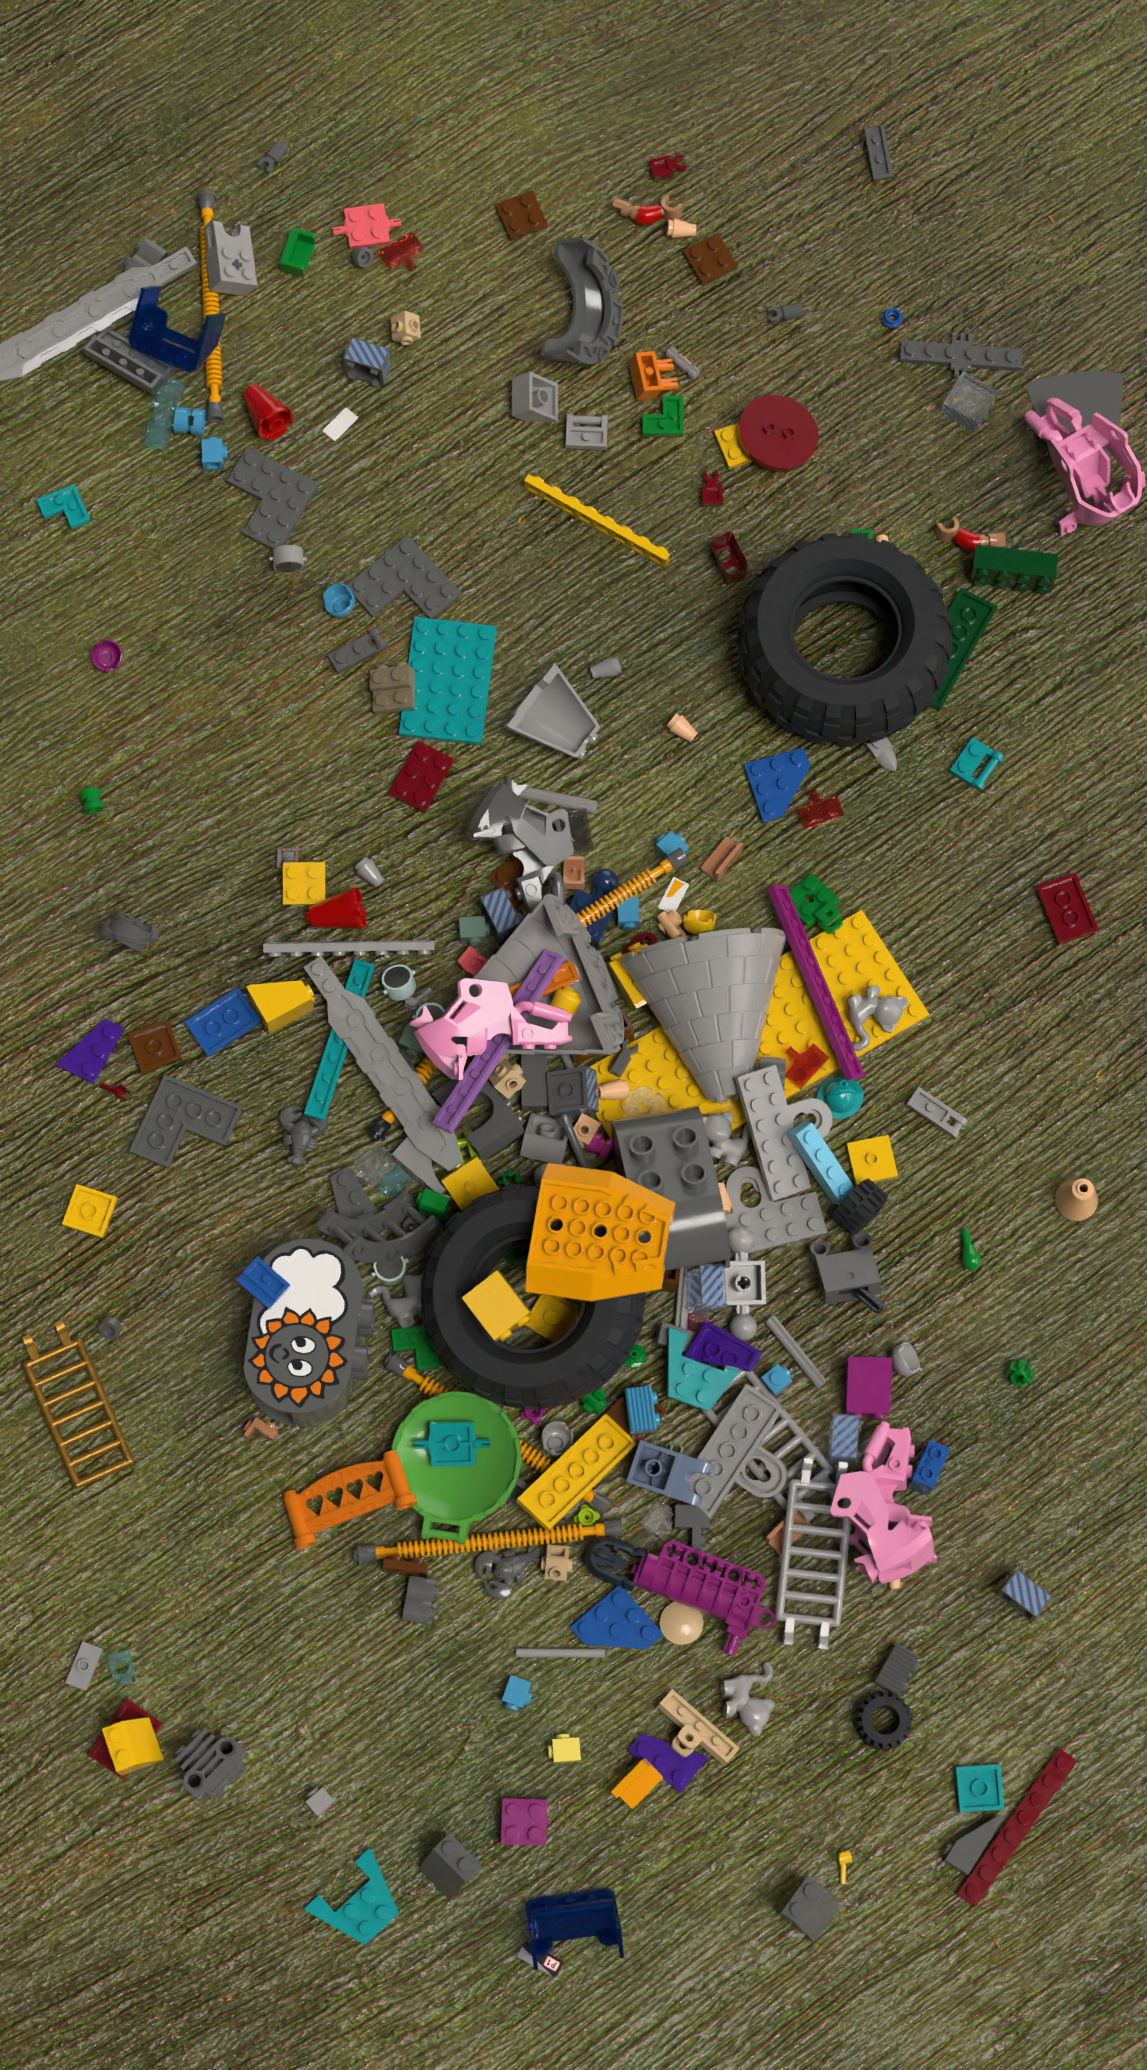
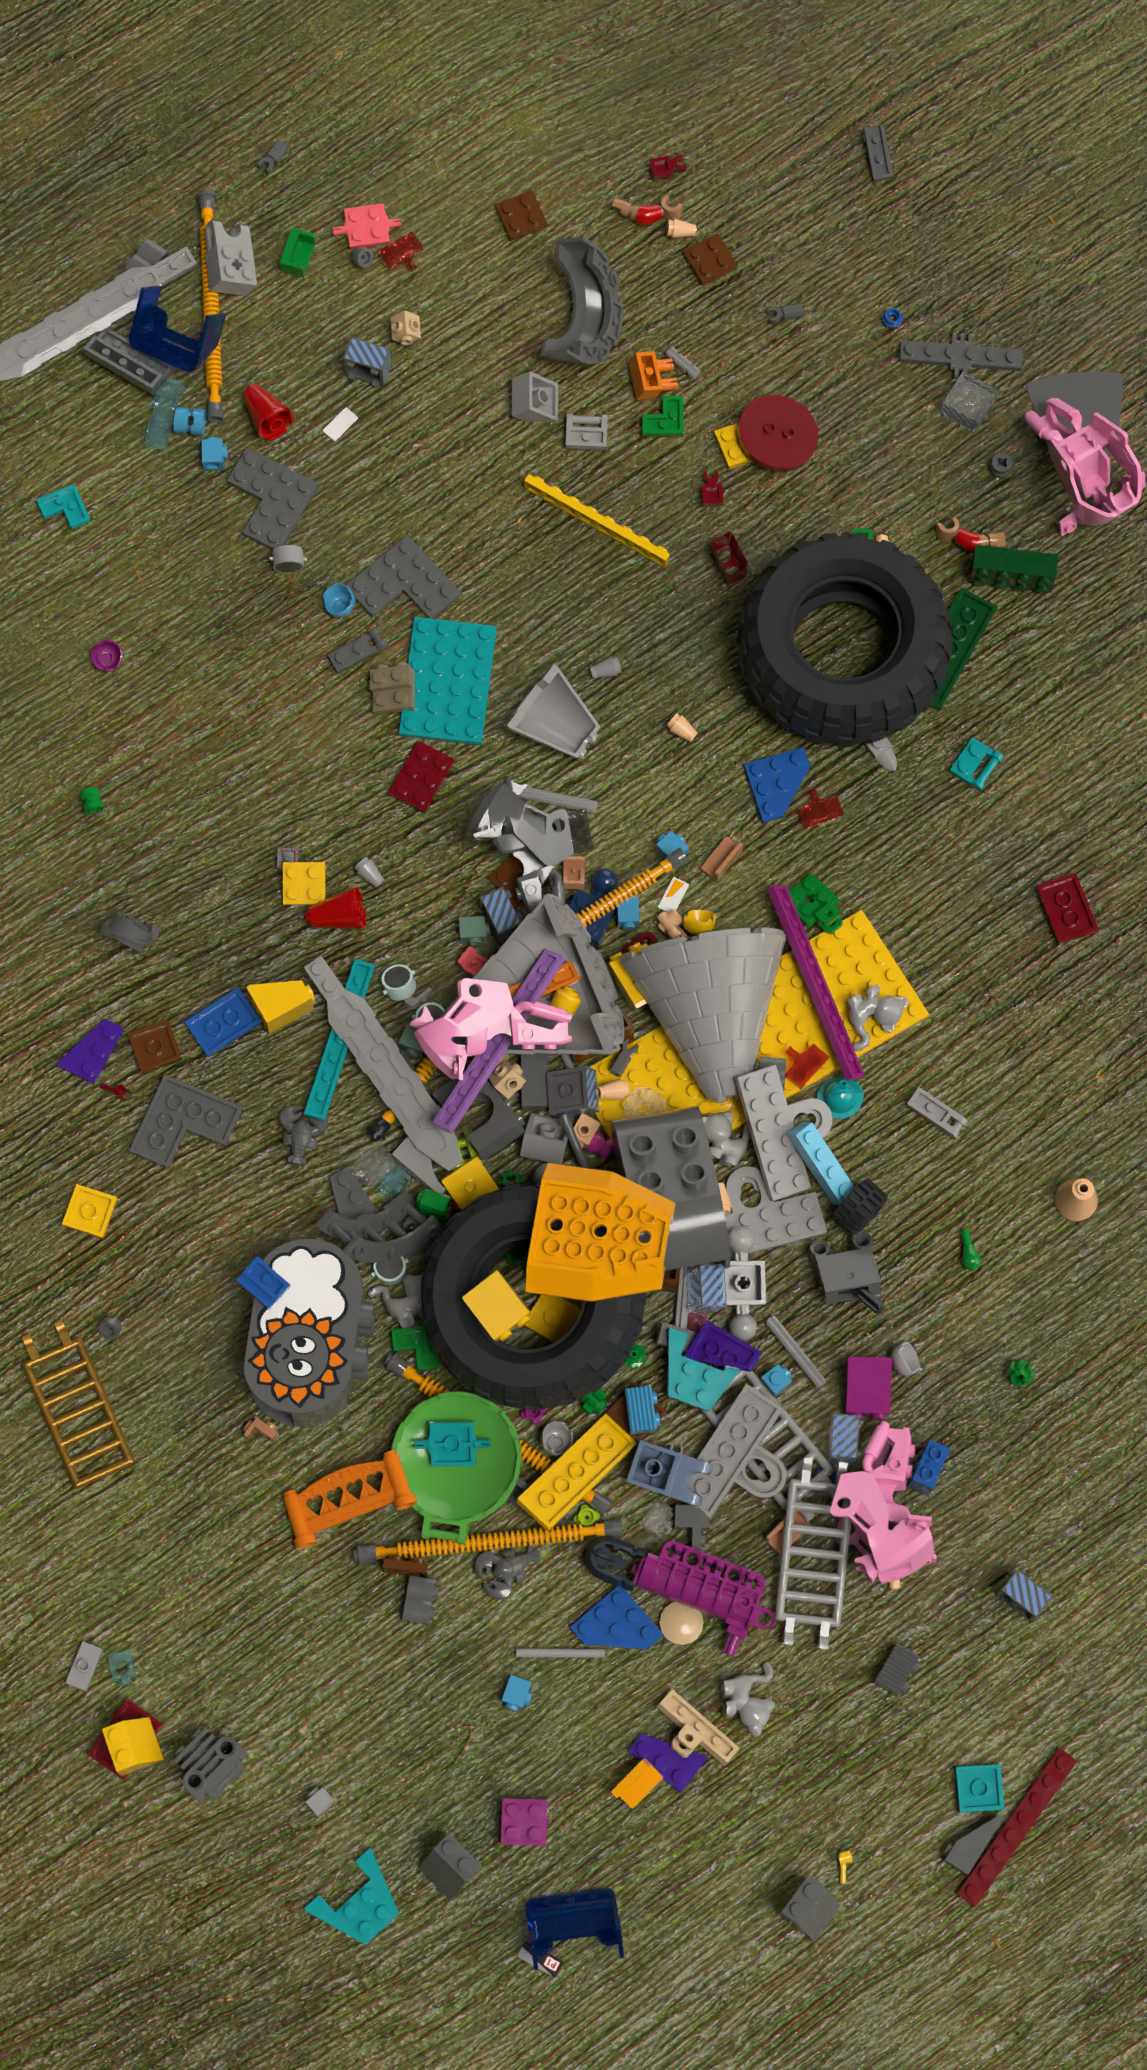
(340, 947): light grey plate -> none
(557, 1562): tan brick -> none
(564, 1749): light yellow brick -> none
(872, 1159): yellow plate -> none
(897, 1707): black tyre -> none
(1001, 470): none -> dark grey wheel

